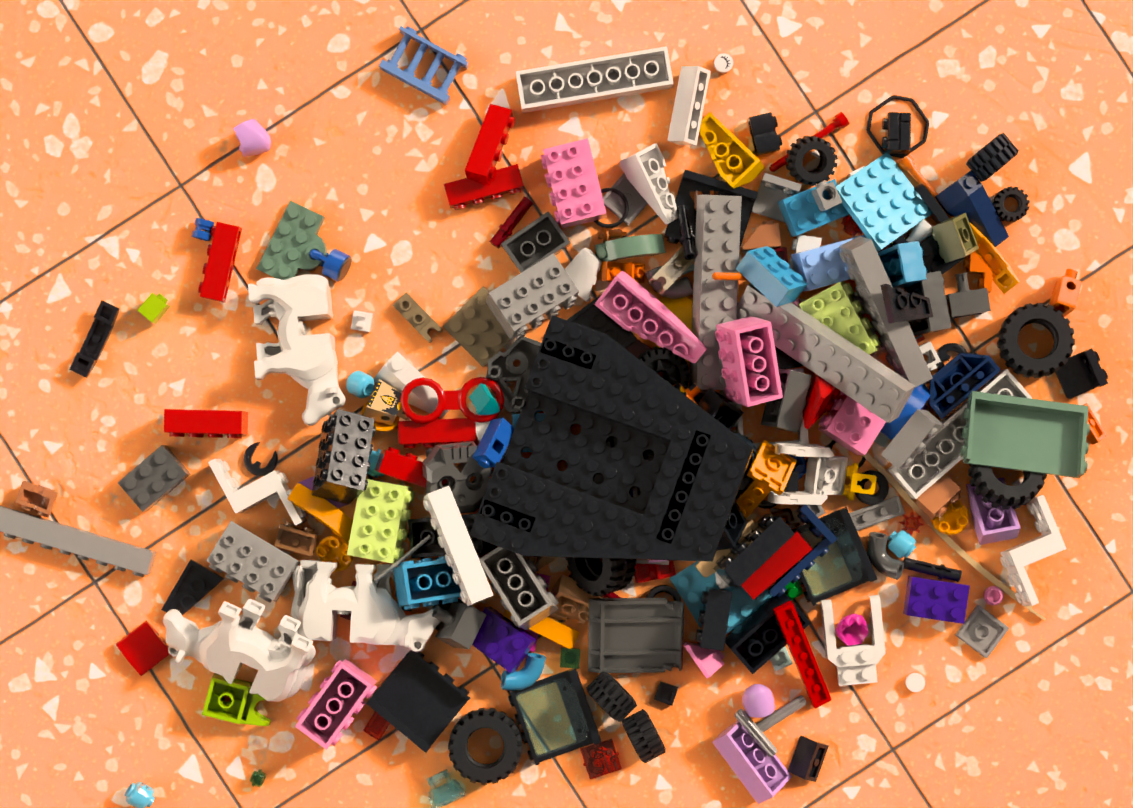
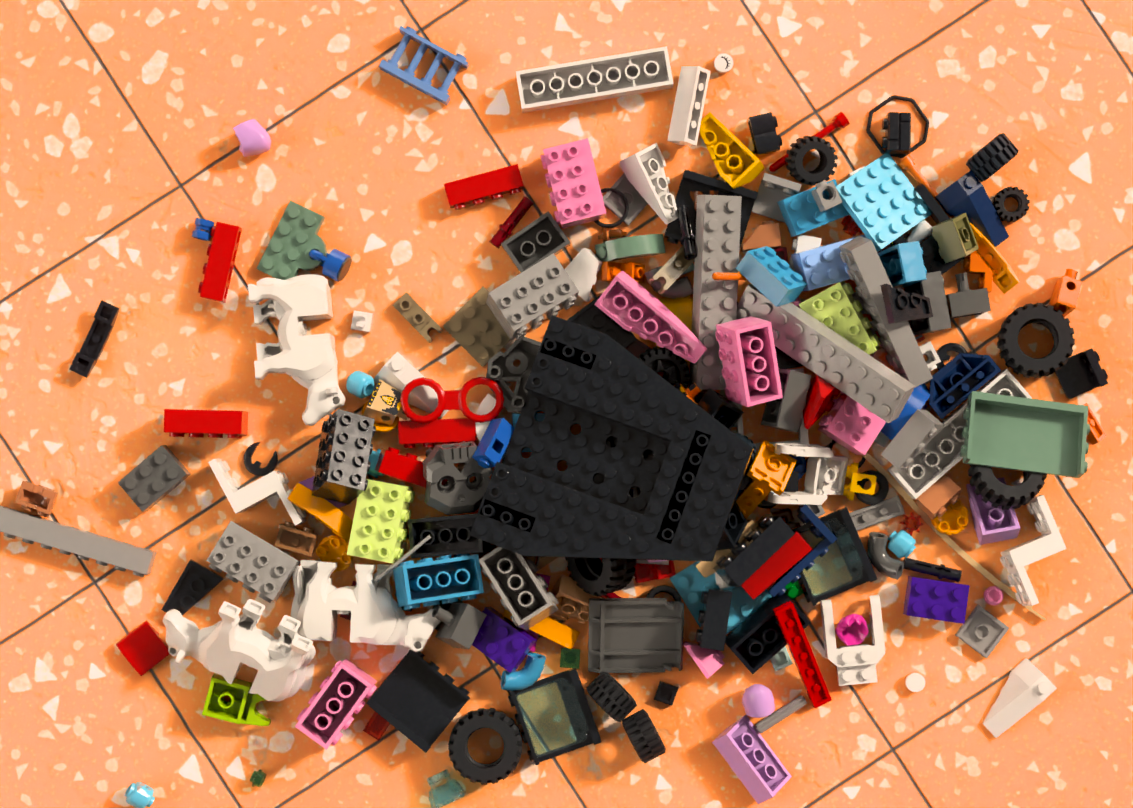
(154, 307): lime brick -> none
(458, 546): white brick -> none
(484, 401): teal tile -> none
(489, 144): brick -> none
(601, 758): clear red piece -> none
(755, 732): light grey axle -> none
(808, 759): black panel -> none
(1019, 696): none -> white wedge

